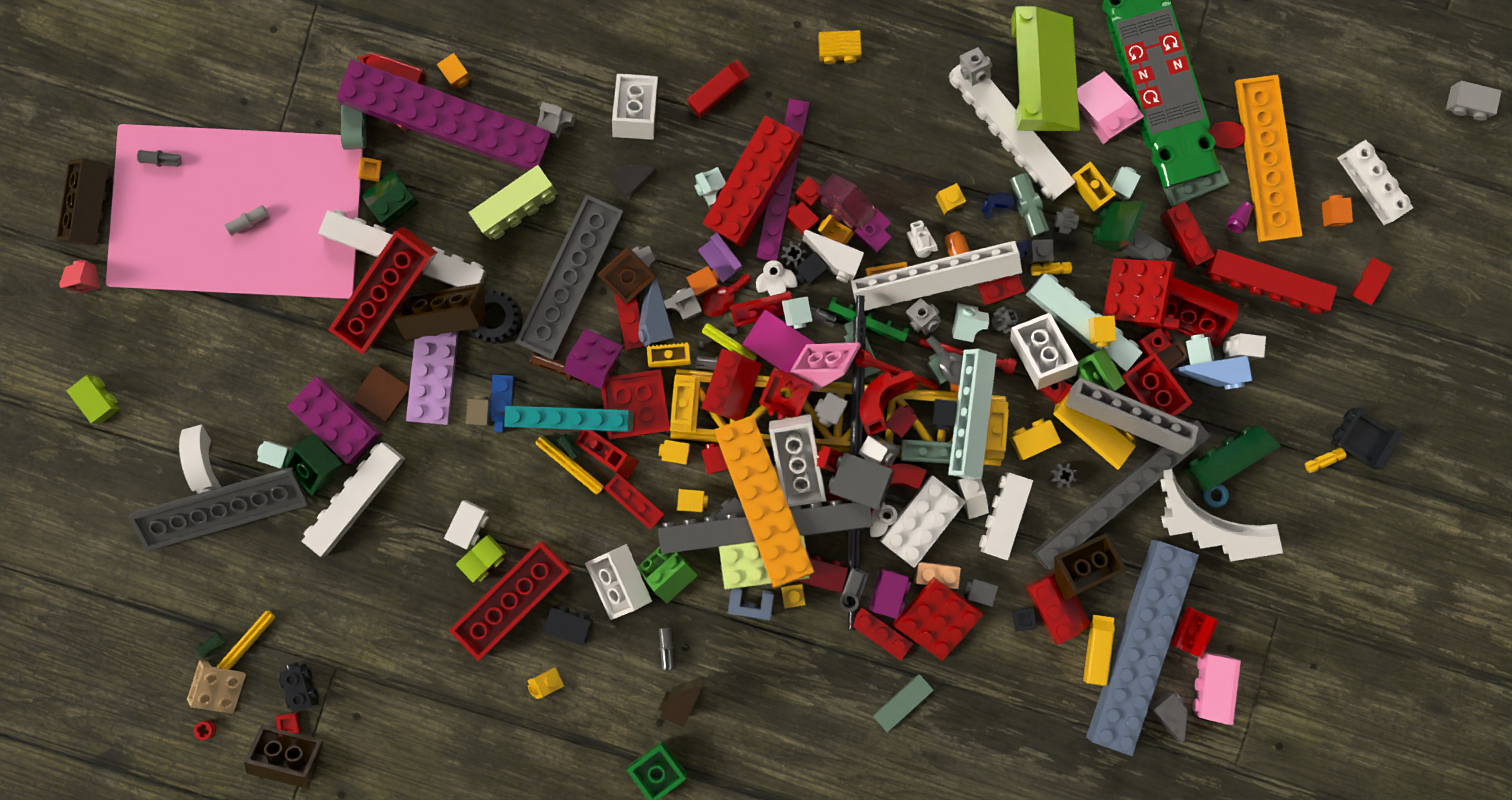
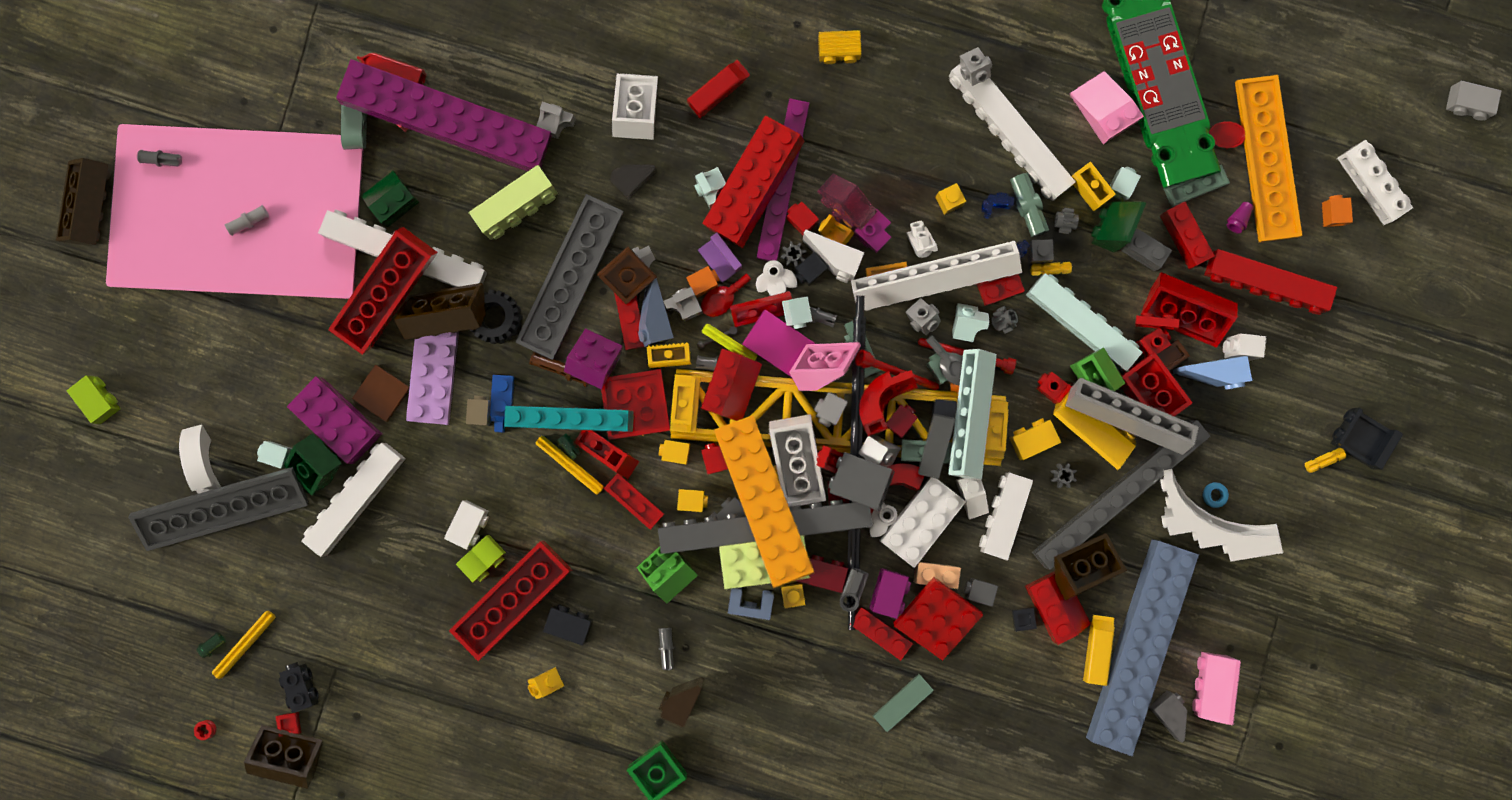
(80, 277): coral slope -> none
(215, 688): tan bracket -> none
(369, 169): light orange tile -> none
(454, 71): light orange brick -> none
(618, 582): white slope -> none
(782, 405): red piece -> none
(808, 193): red brick -> none
(871, 324): green hinge -> none
(936, 446): none -> dark grey tile
(956, 243): orange brick -> none
(1043, 351): white brick -> none
(1045, 70): lime slope -> none
(1102, 330): yellow brick -> none
(1139, 290): red plate -> none
(1194, 632): red bracket -> none
(1200, 349): light aqua brick -> none
(1230, 457): dark green slope -> none
(1372, 281): red slope -> none

